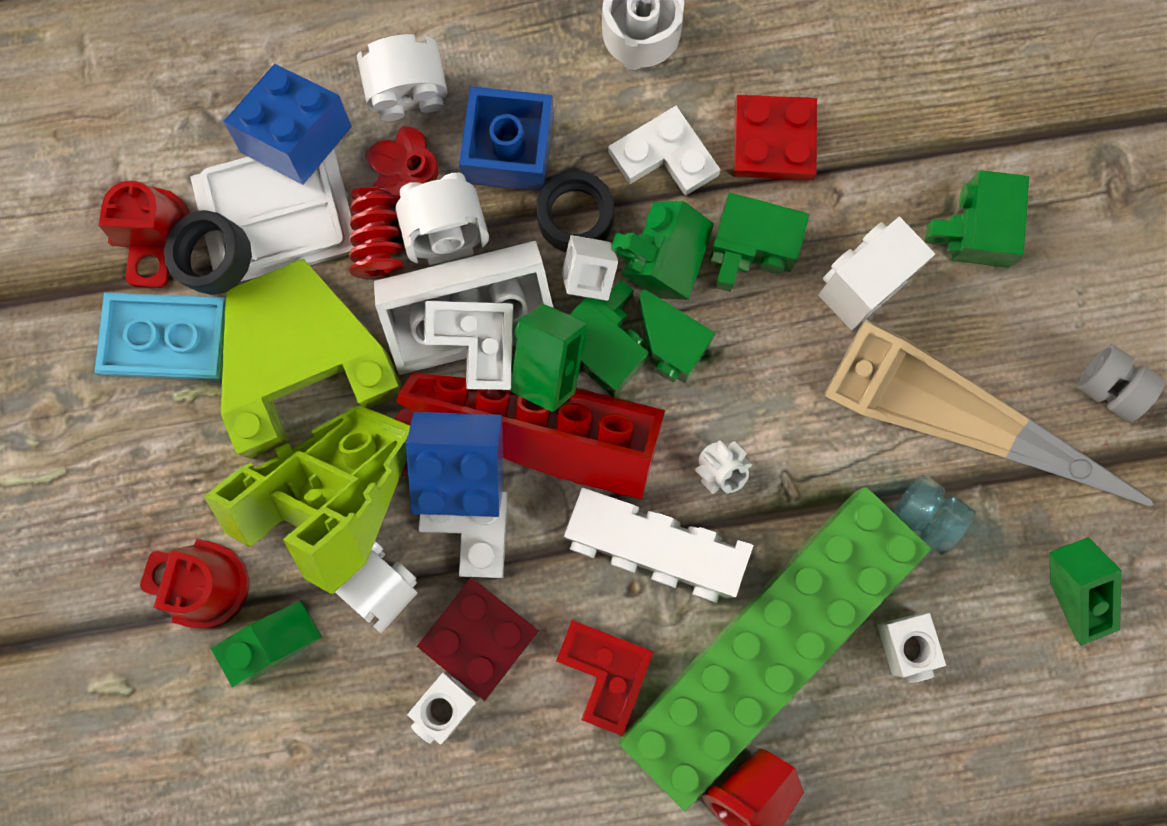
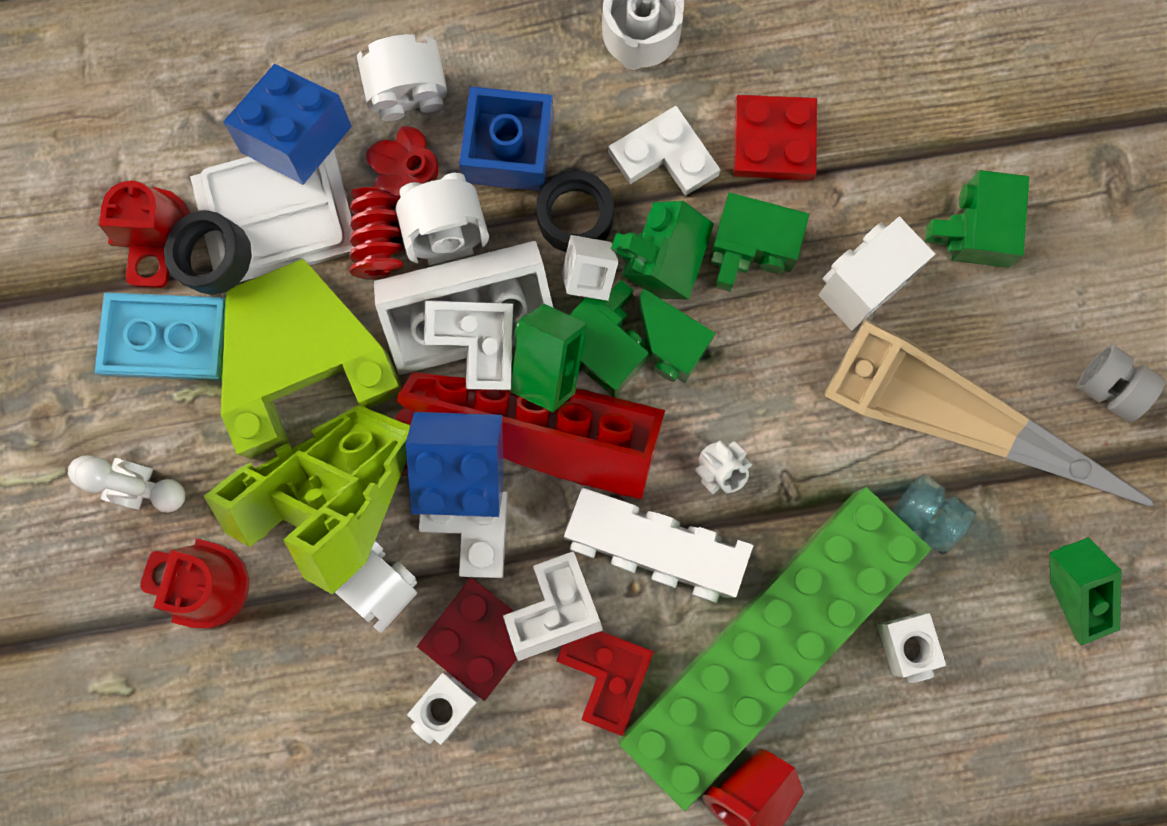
(125, 483): none -> white piece
(266, 644): green slope -> none
(562, 617): none -> white plate

